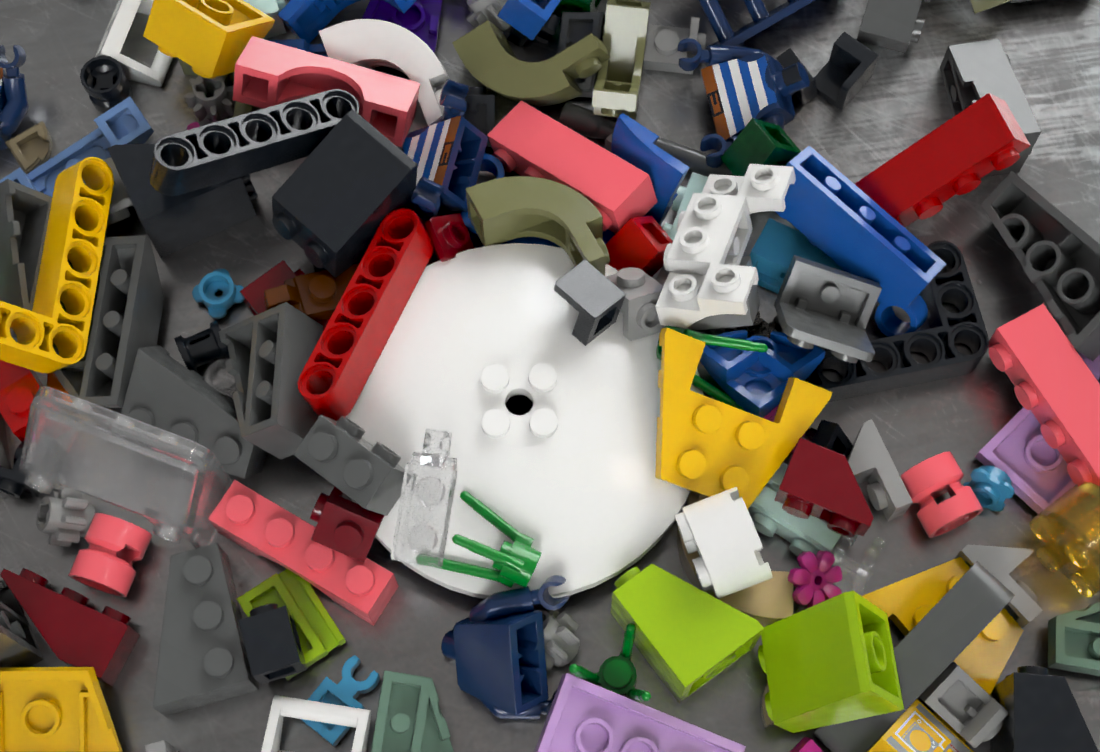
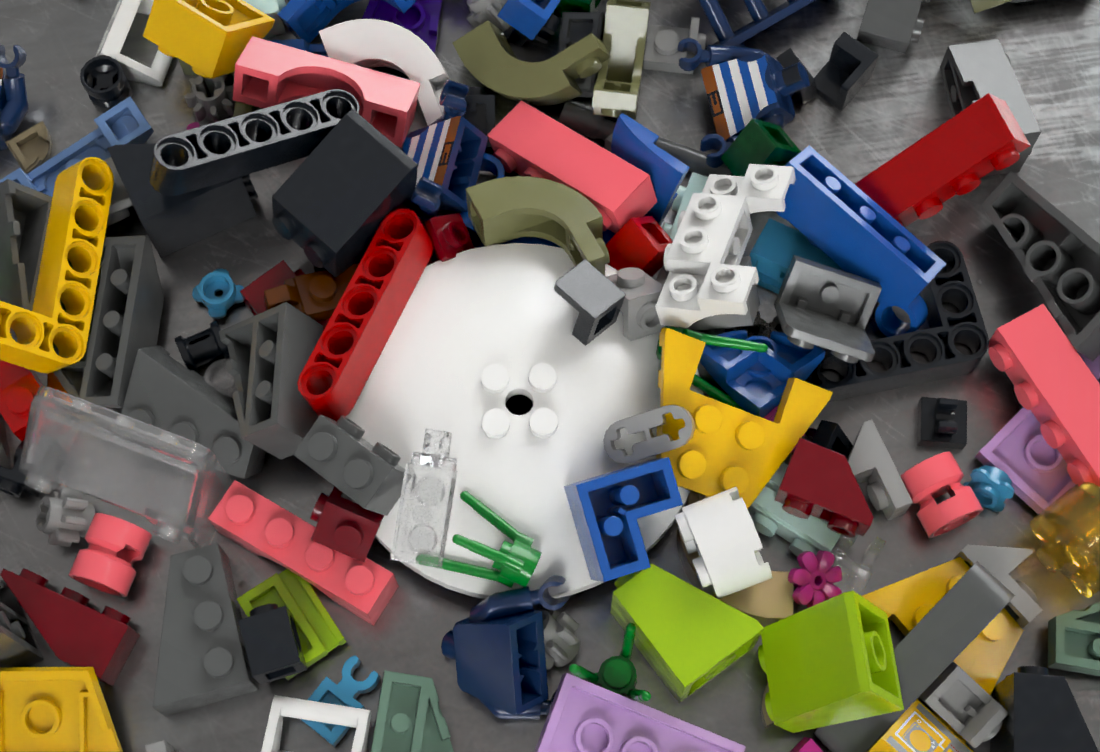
(608, 511): none -> blue brick
(645, 422): none -> light grey beam
(942, 423): none -> black tile

